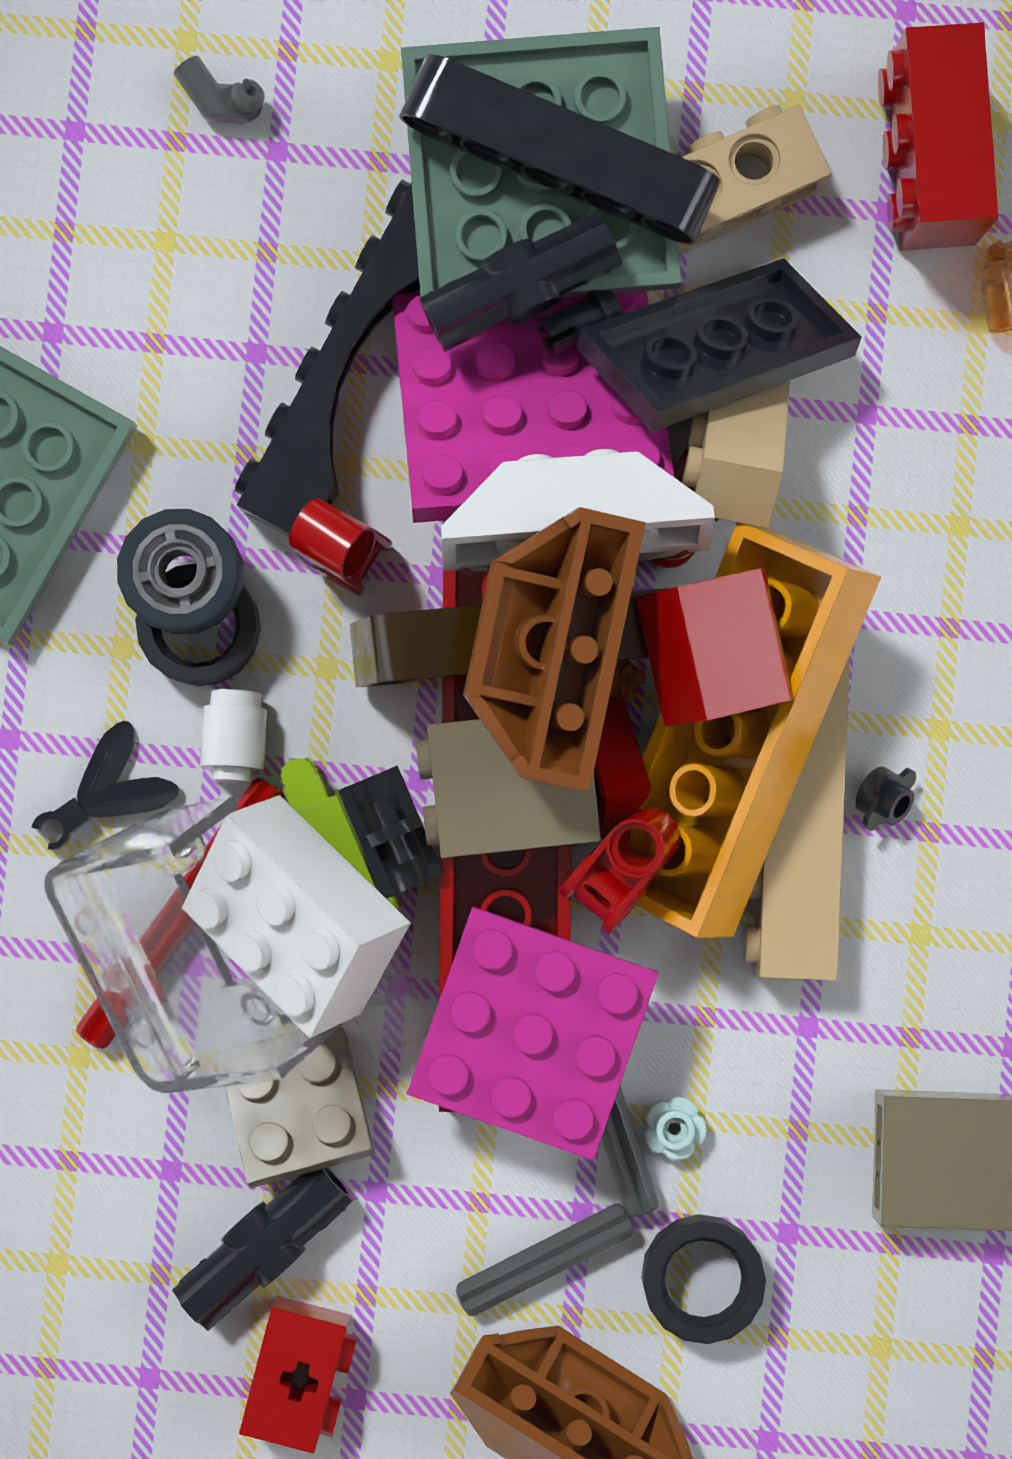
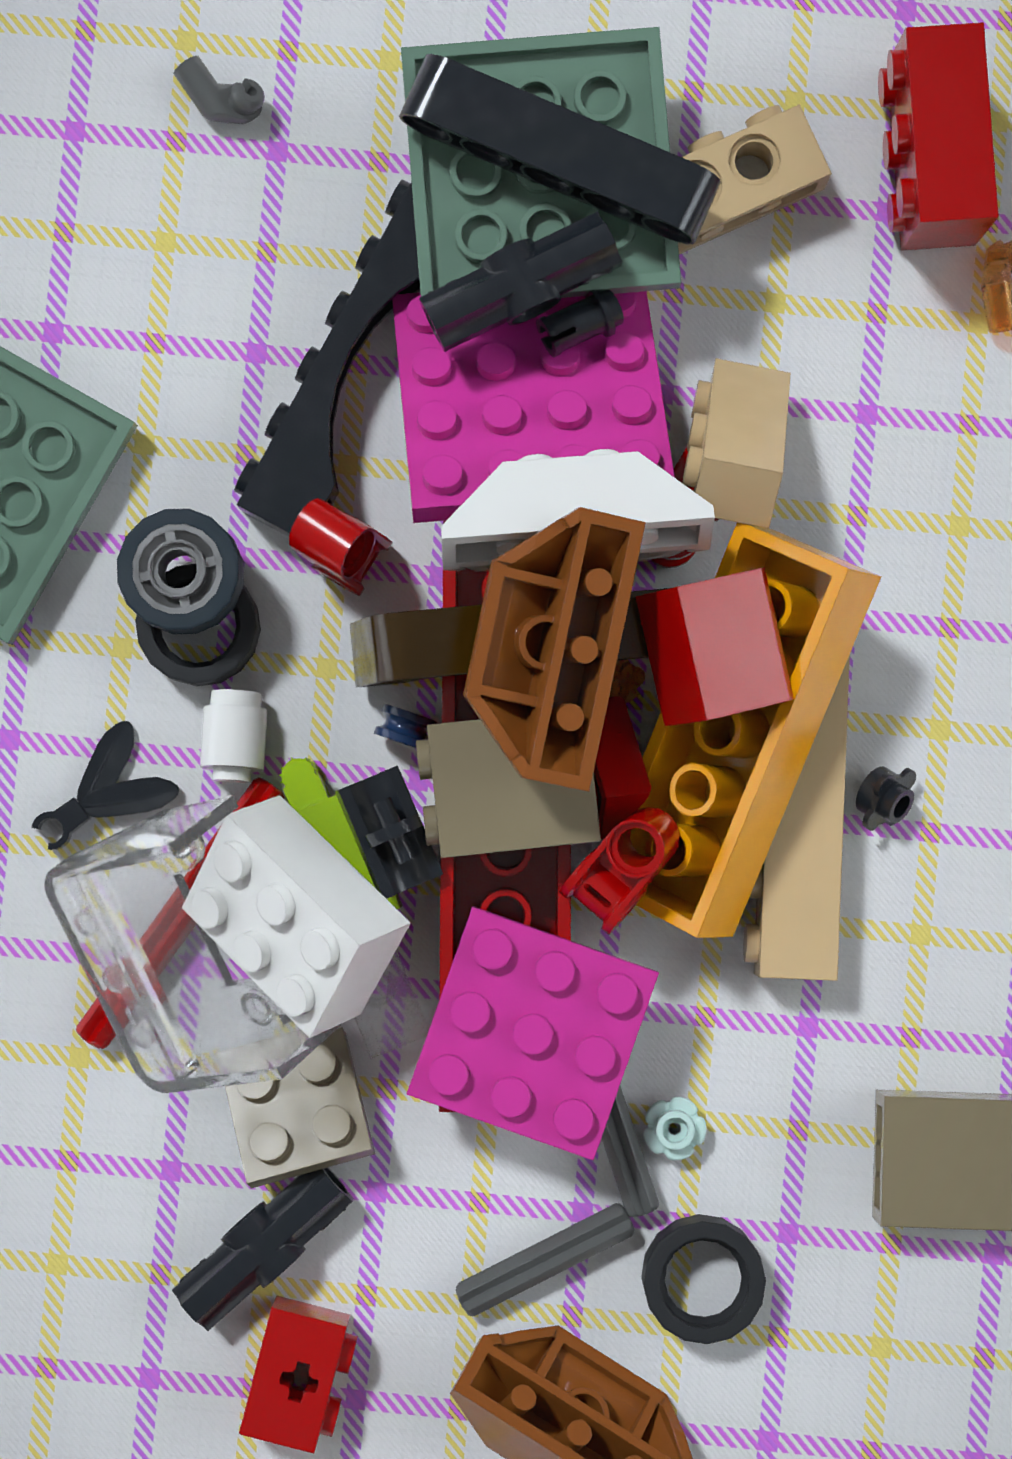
(403, 726): none -> dark blue bush
(717, 343): black plate -> none

